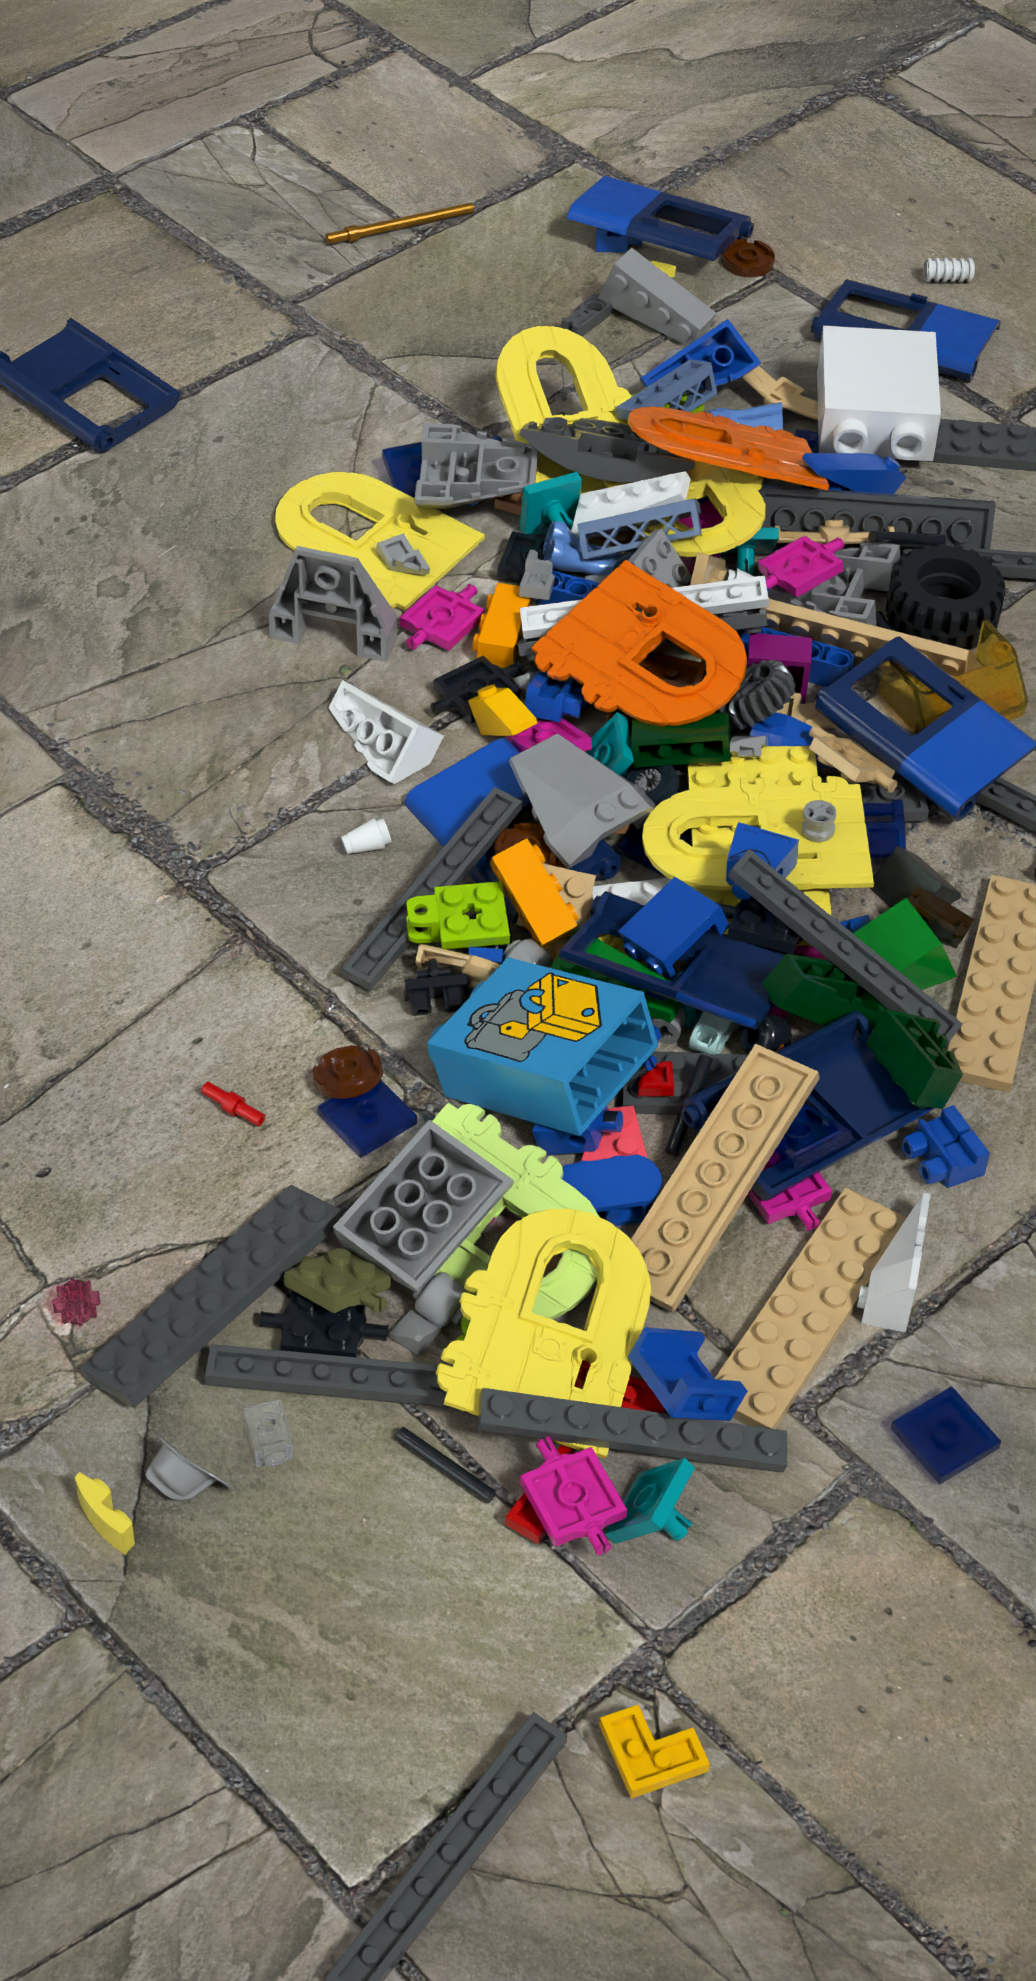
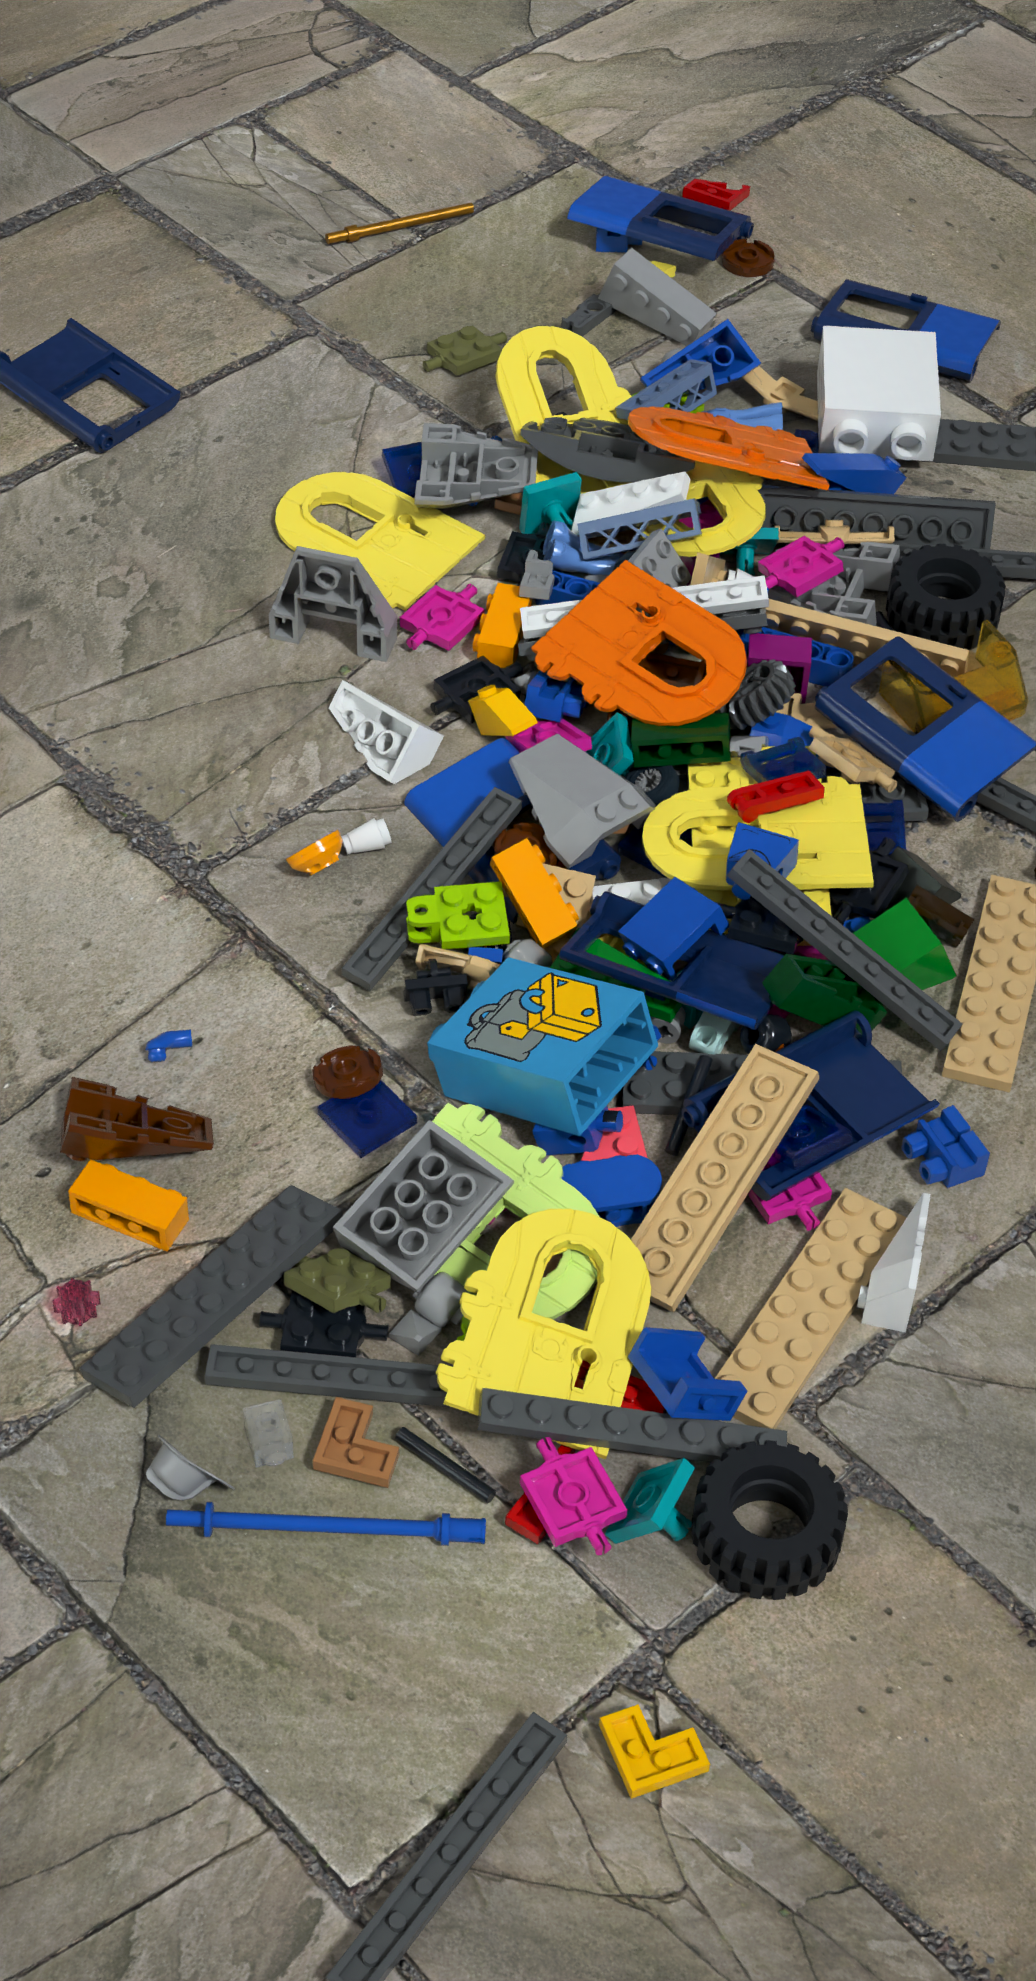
(98, 1507): light yellow slope -> none
(110, 1126): none -> reddish brown wedge
(129, 1204): none -> light orange brick
(167, 1040): none -> blue arm
(233, 1103): red bar -> none
(317, 855): none -> light orange piece
(347, 1452): none -> medium nougat plate
(401, 557): light grey slope -> none
(442, 1528): none -> blue bar
(464, 350): none -> olive plate
(658, 1081): red tile -> none
(715, 193): none -> red wing
(758, 1562): none -> black tyre
(775, 795): none -> red plate
(799, 761): none -> clear blue plate
(818, 821): light grey wheel -> none
(871, 902): none -> black plate
(906, 538): black bar -> none
(916, 1057): dark green wedge -> none
(945, 1435): clear blue plate -> none
(949, 270): white piece -> none

